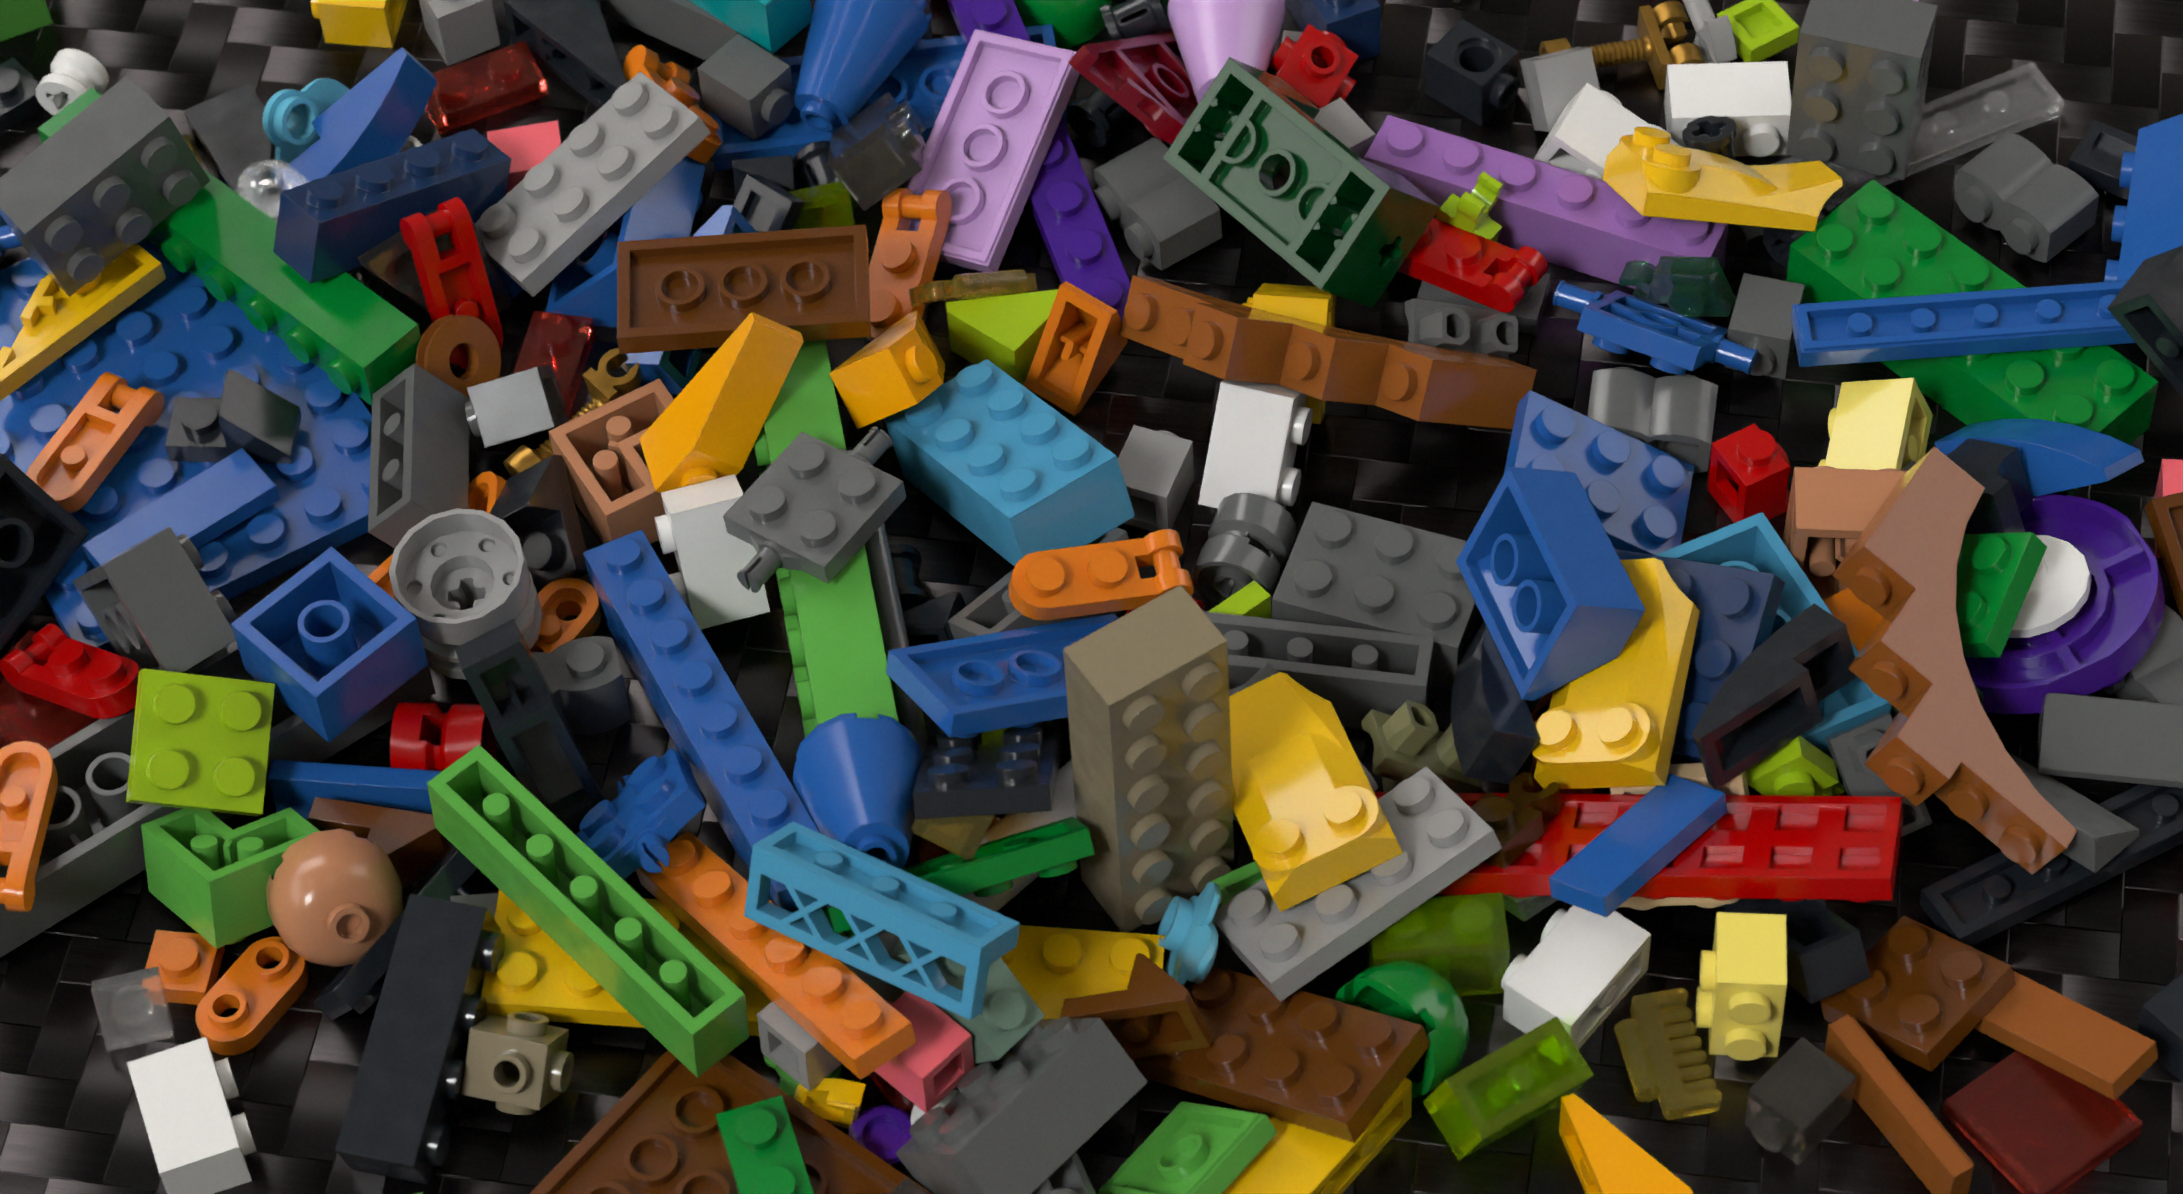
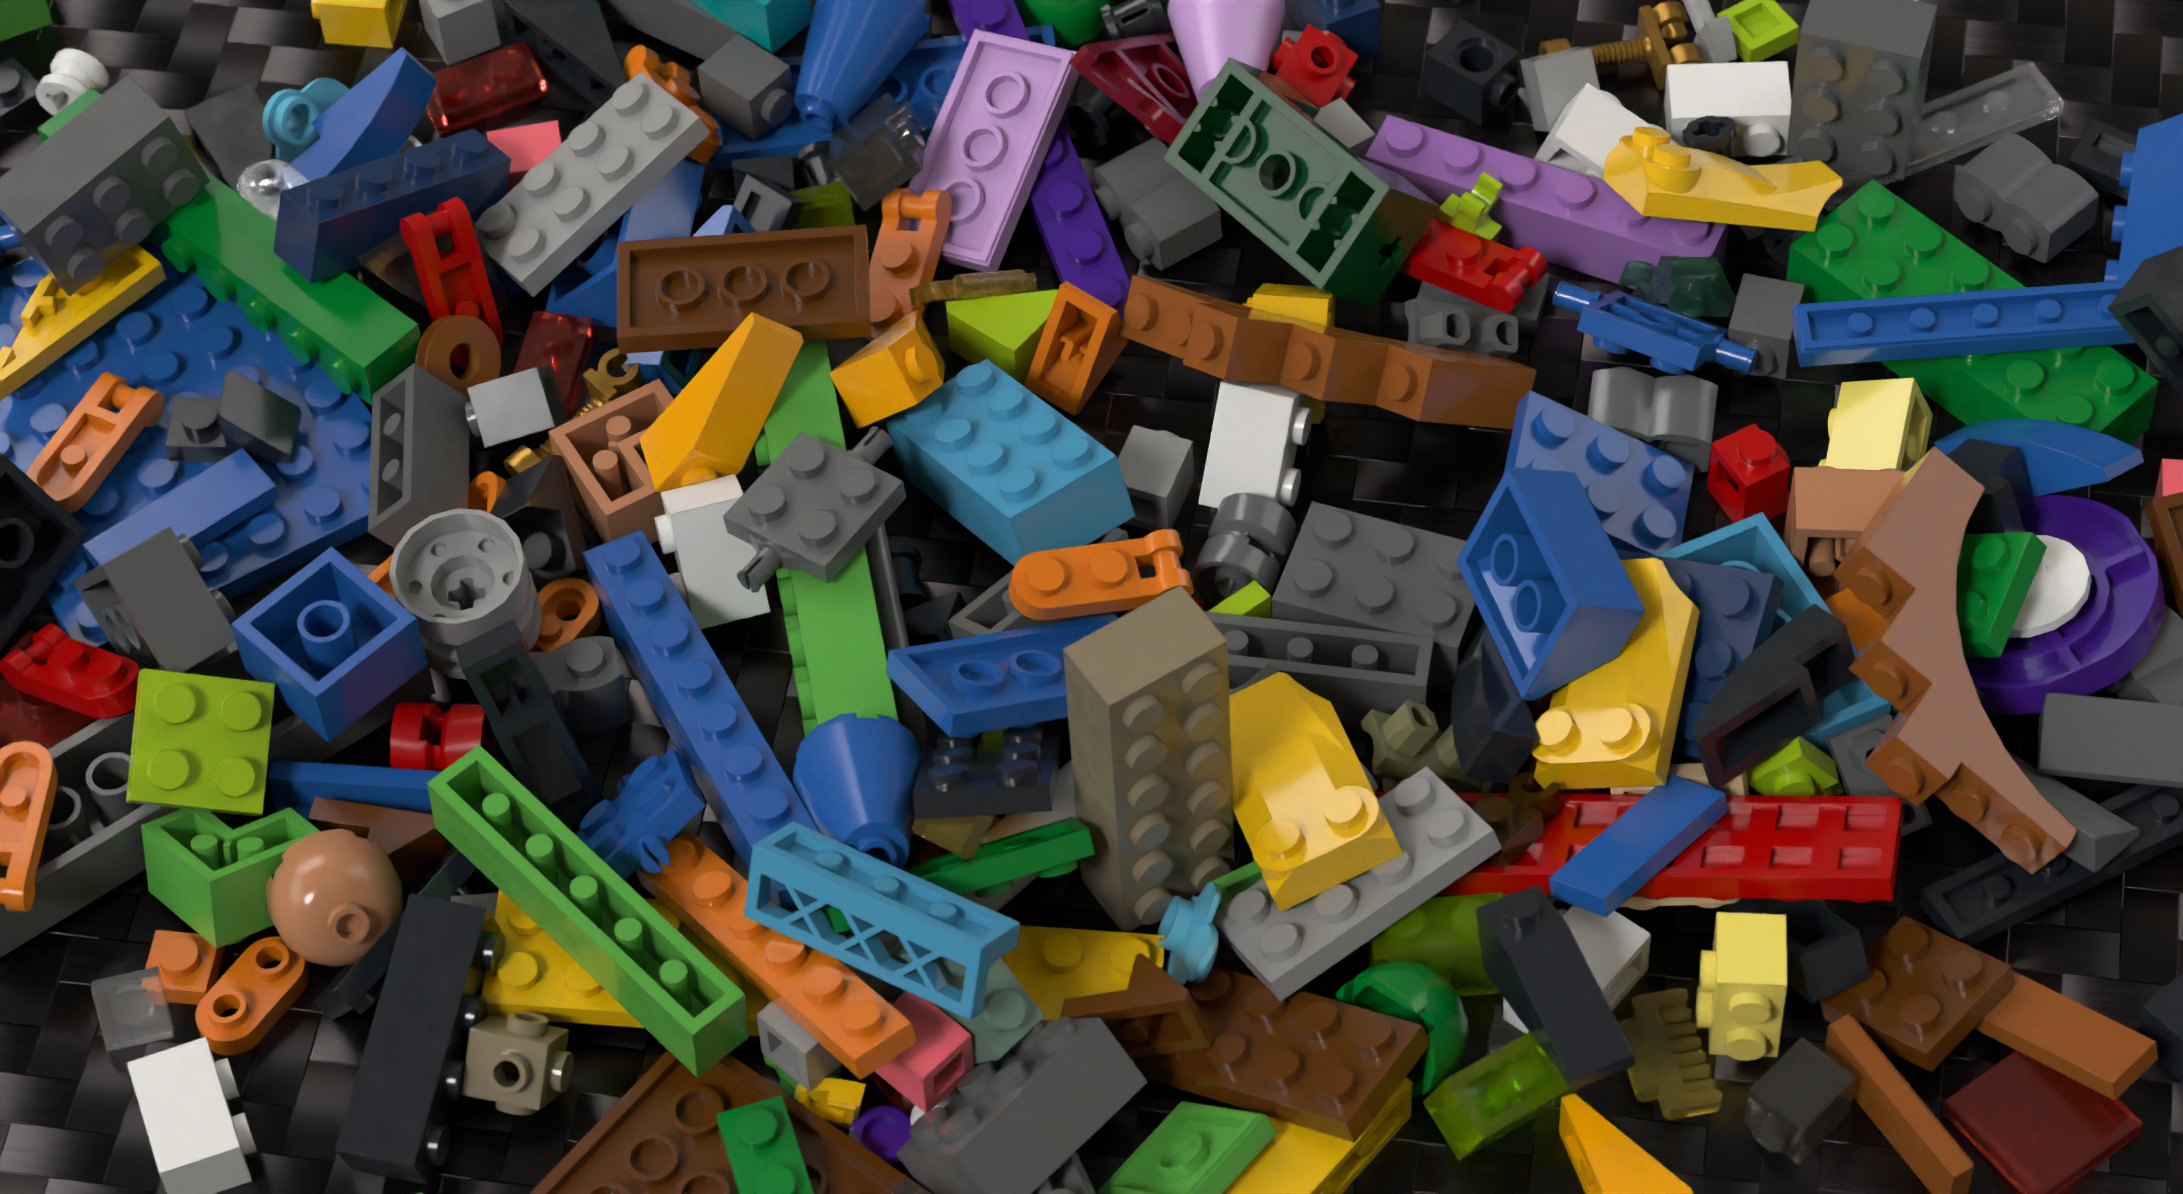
(1551, 986): none -> black slope

